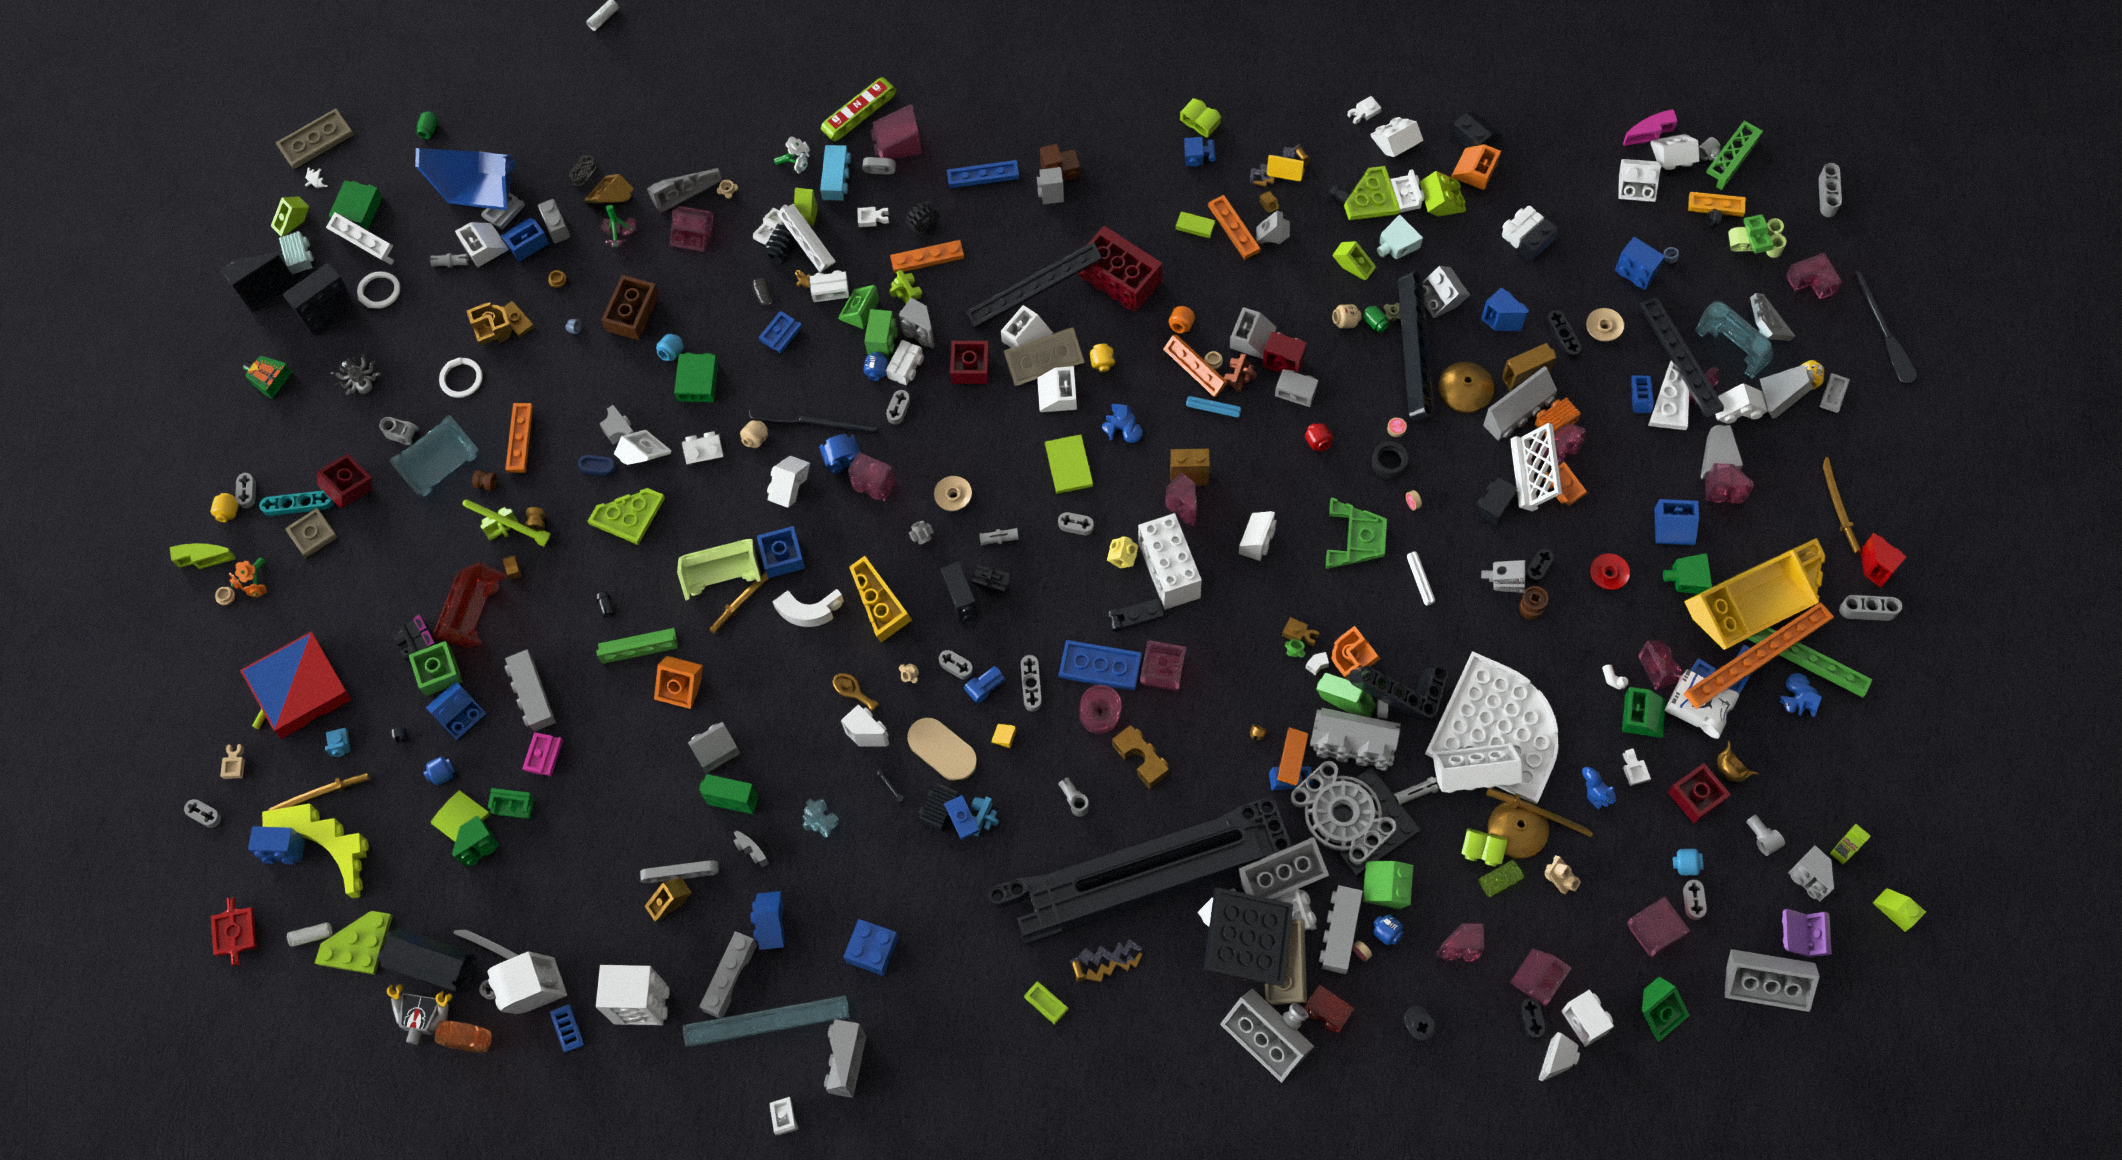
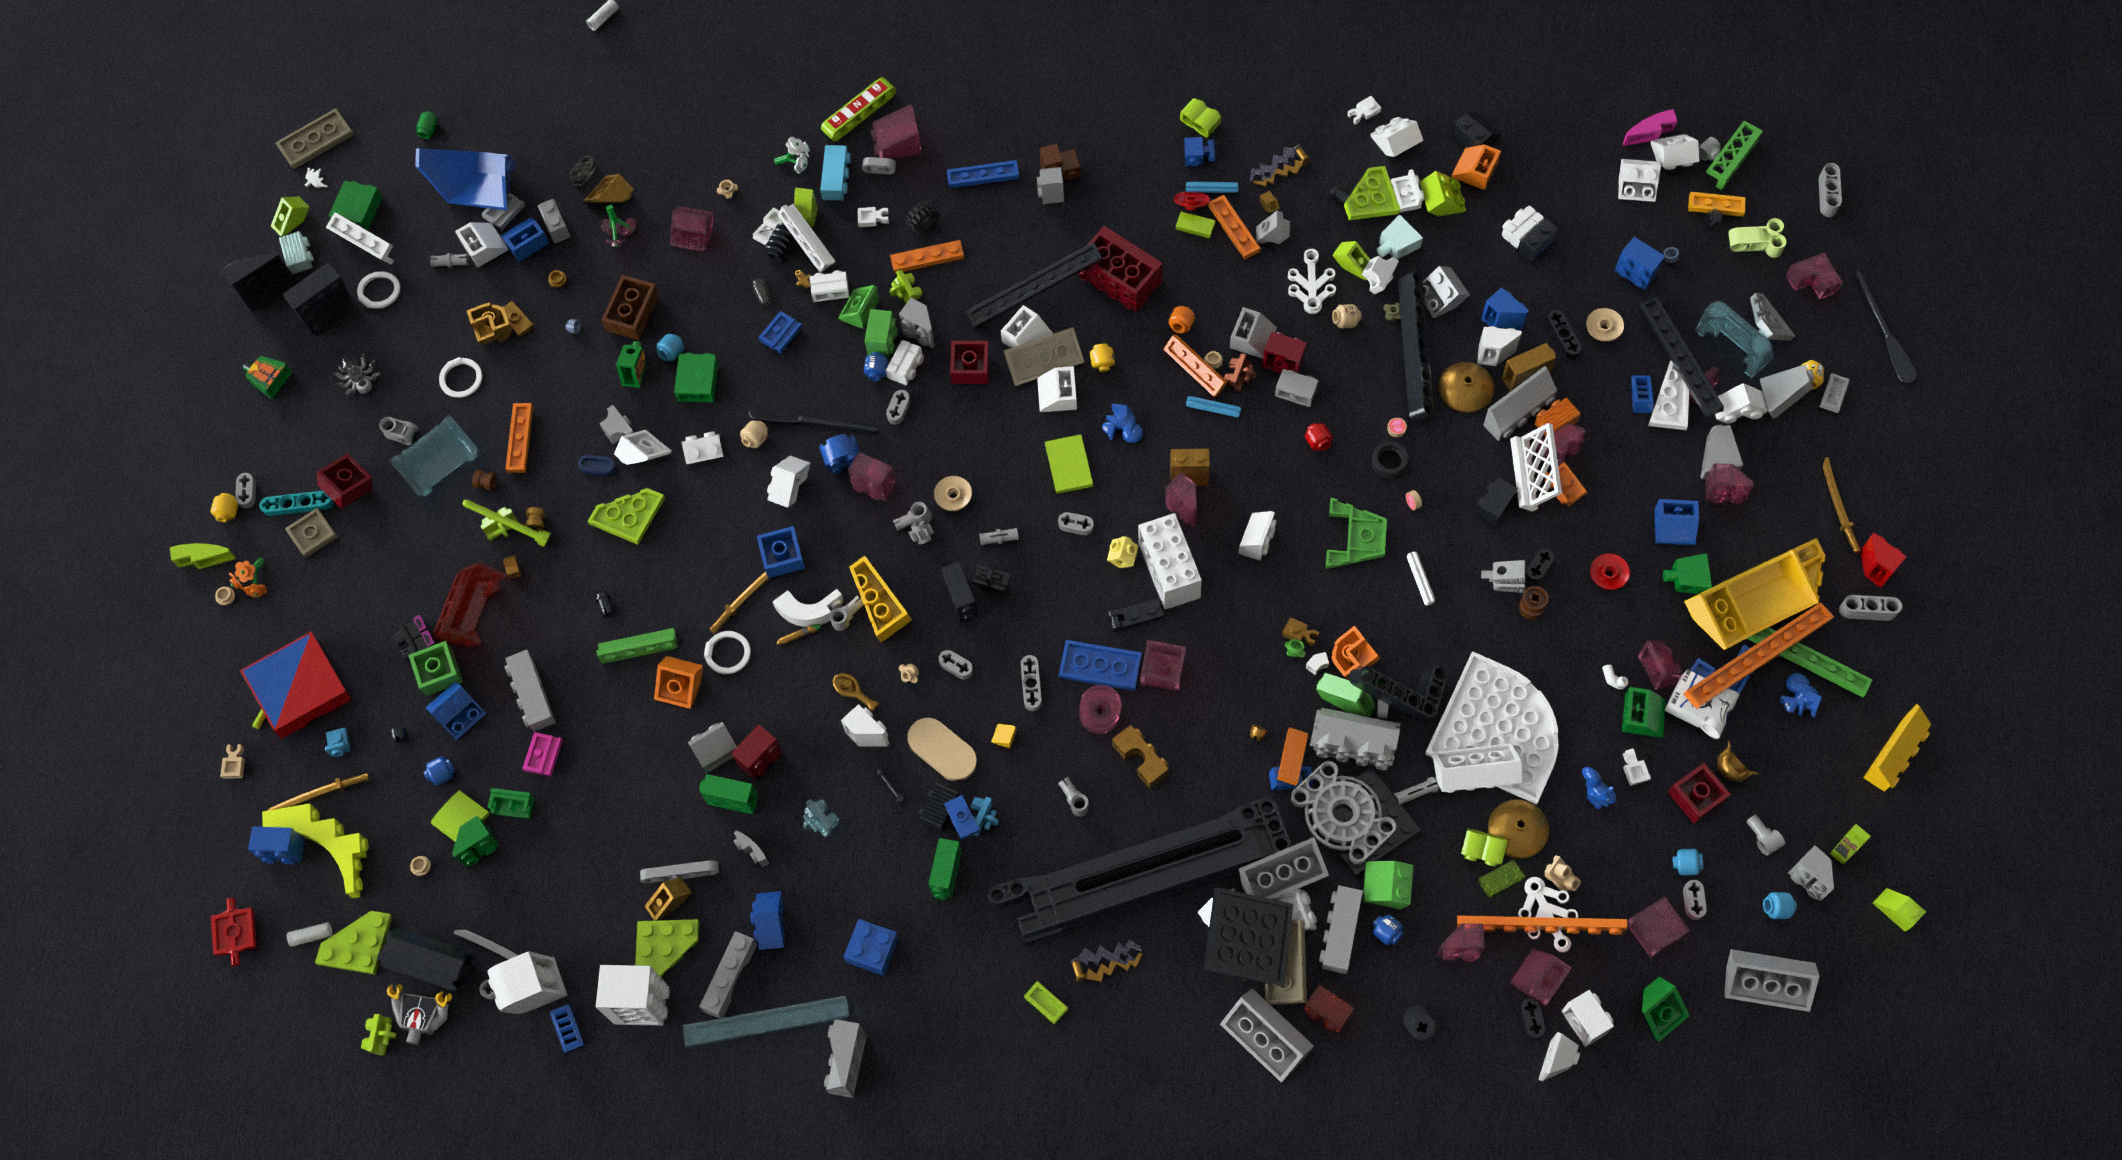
(200, 817): light grey beam -> none
(379, 1035): none -> lime hips
(420, 866): none -> tan plate
(463, 1036): clear orange gear -> none
(631, 365): none -> green torso
(664, 942): none -> lime plate
(678, 189): light grey wedge -> none
(709, 649): none -> white piece
(717, 565): yellowish green windscreen -> none
(757, 752): none -> dark red brick
(783, 1116): white slope -> none
(798, 634): none -> pearl gold piece
(845, 612): none -> light grey pin
(912, 516): none -> light grey pin
(945, 869): none -> green brick
(980, 687): blue piece -> none
(1191, 200): none -> red dish
(1212, 187): none -> dark azure axle
(1285, 168): yellow slope -> none
(1295, 1016): light grey wheel -> none
(1312, 284): none -> white plant
(1361, 950): tan tile -> none
(1376, 318): green brick -> none
(1379, 273): none -> white brick
(1497, 345): none -> white slope
(1515, 801): pearl gold sword -> none
(1546, 909): none -> white plant
(1551, 925): none -> orange plate
(1758, 234): bright green slope -> none
(1779, 905): none -> dark azure head
(1807, 933): medium lavender bracket -> none
(1898, 749): none -> yellow slope

